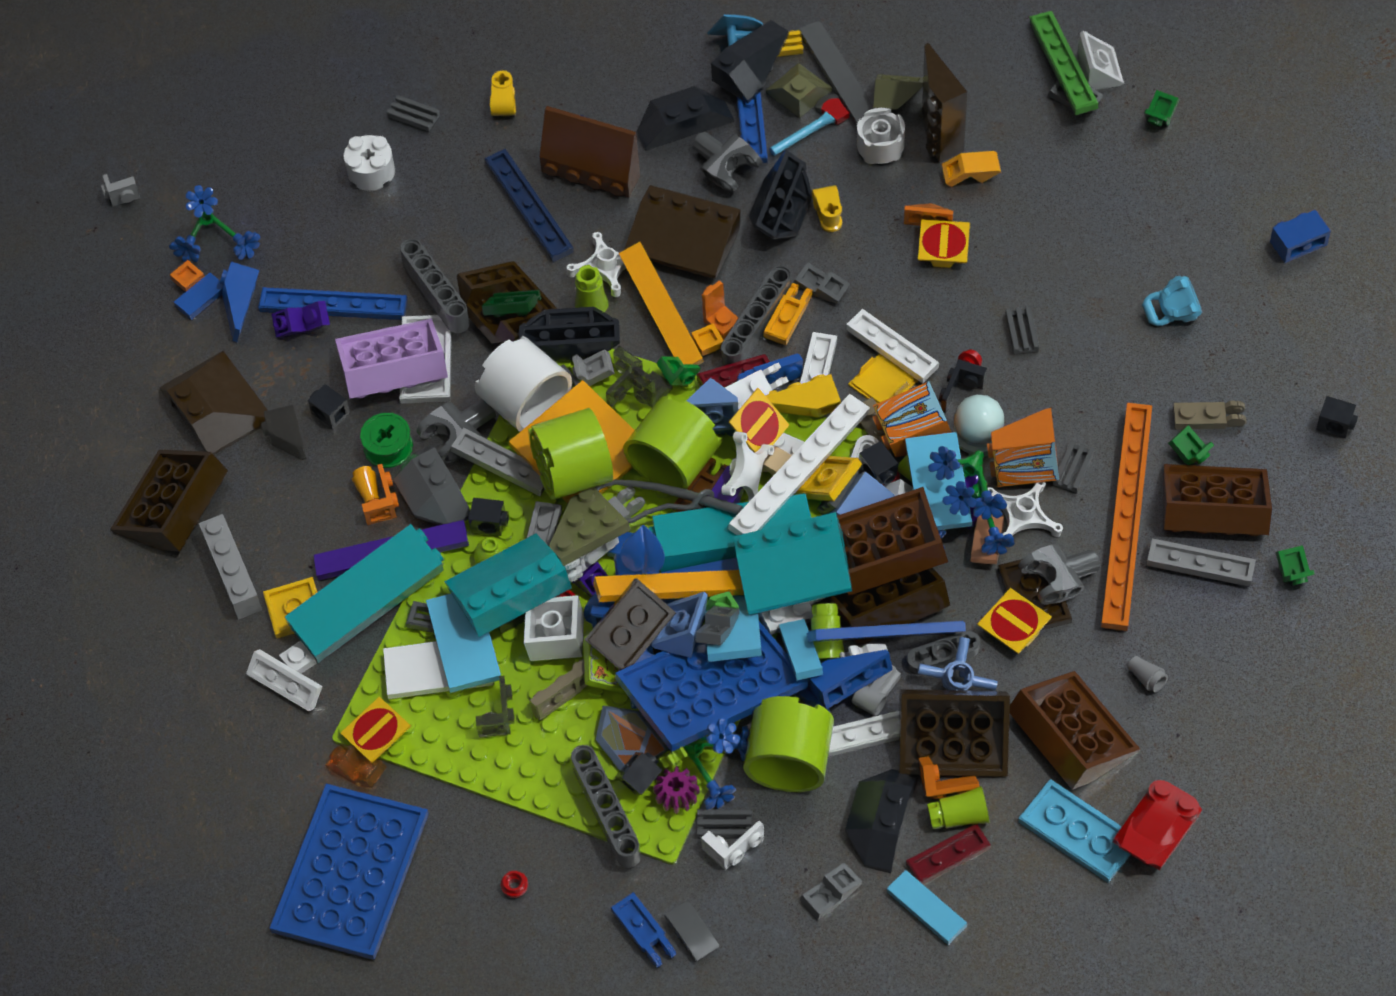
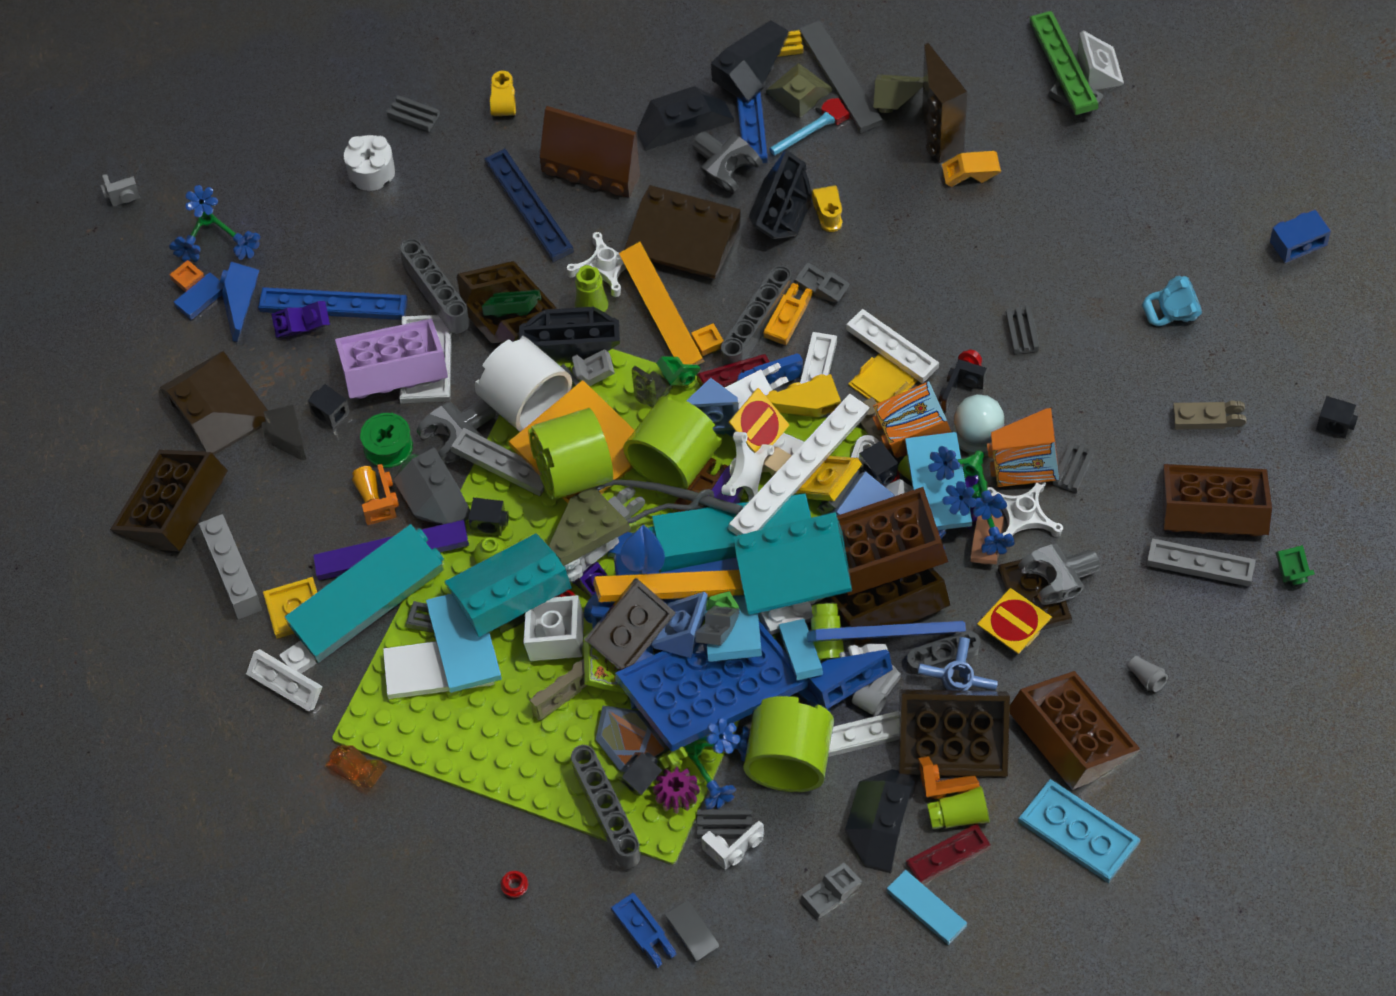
(349, 871): blue plate -> none
(375, 729): piece -> none
(497, 724): clear smoke bracket -> none
(545, 520): light grey hinge -> none
(623, 362): clear smoke bracket -> none
(715, 310): orange bracket -> none
(734, 27): dark azure shield -> none
(880, 136): white brick -> none
(915, 213): orange slope -> none
(943, 242): piece -> none
(1126, 517): orange plate -> none
(1158, 824): red slope -> none
(1161, 109): green bracket -> none
(1190, 446): green bracket -> none

